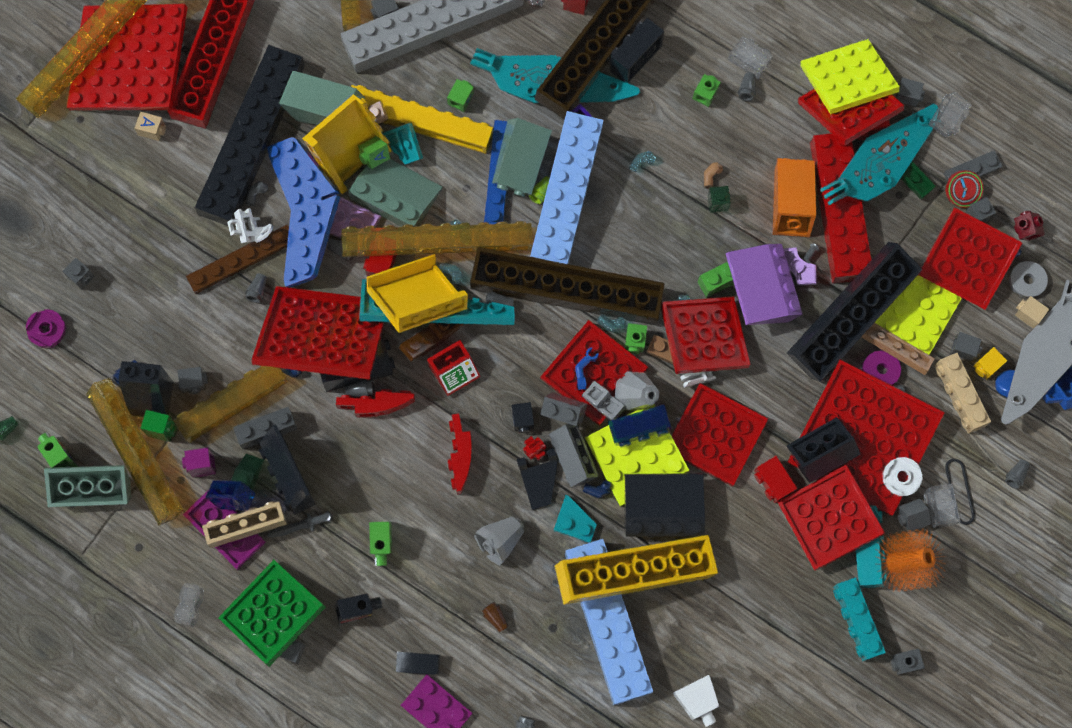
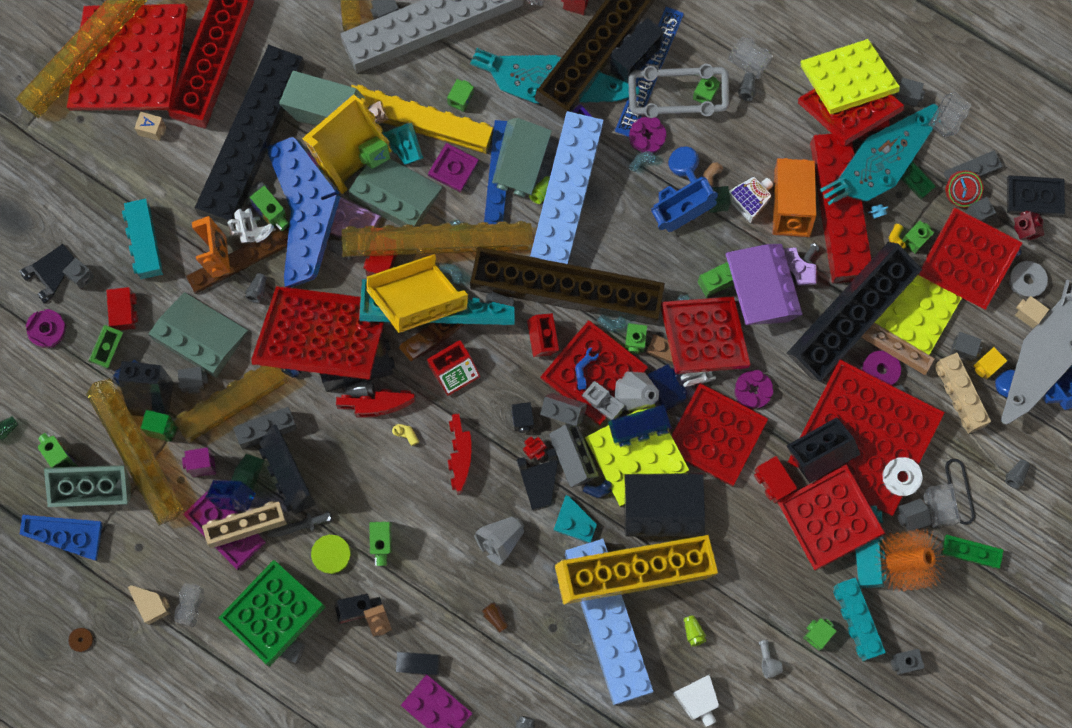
(49, 271): none -> black flag
(71, 535): none -> blue wing
(74, 639): none -> reddish brown wheel
(105, 346): none -> bright green brick
(121, 308): none -> red brick
(143, 239): none -> teal brick
(150, 604): none -> tan slope
(198, 334): none -> sand green slope
(216, 260): none -> orange panel
(269, 208): none -> bright green torso
(330, 554): none -> lime tile
(378, 620): none -> medium nougat plate
(407, 432): none -> light yellow arm
(453, 167): none -> magenta plate
(542, 335): none -> red brick
(649, 125): none -> magenta plate
(651, 73): none -> light grey bar
(669, 23): none -> sticker
(669, 389): none -> clear blue brick
(689, 202): none -> blue piece
(694, 632): none -> lime cone
(751, 197): none -> torso
(758, 380): none -> magenta plate
(770, 666): none -> light grey bar
(819, 633): none -> bright green brick
(878, 211): none -> medium azure plate
(894, 235): none -> yellow arm
(918, 236): none -> bright green brick
(972, 552): none -> green plate
(1036, 195): none -> black plate

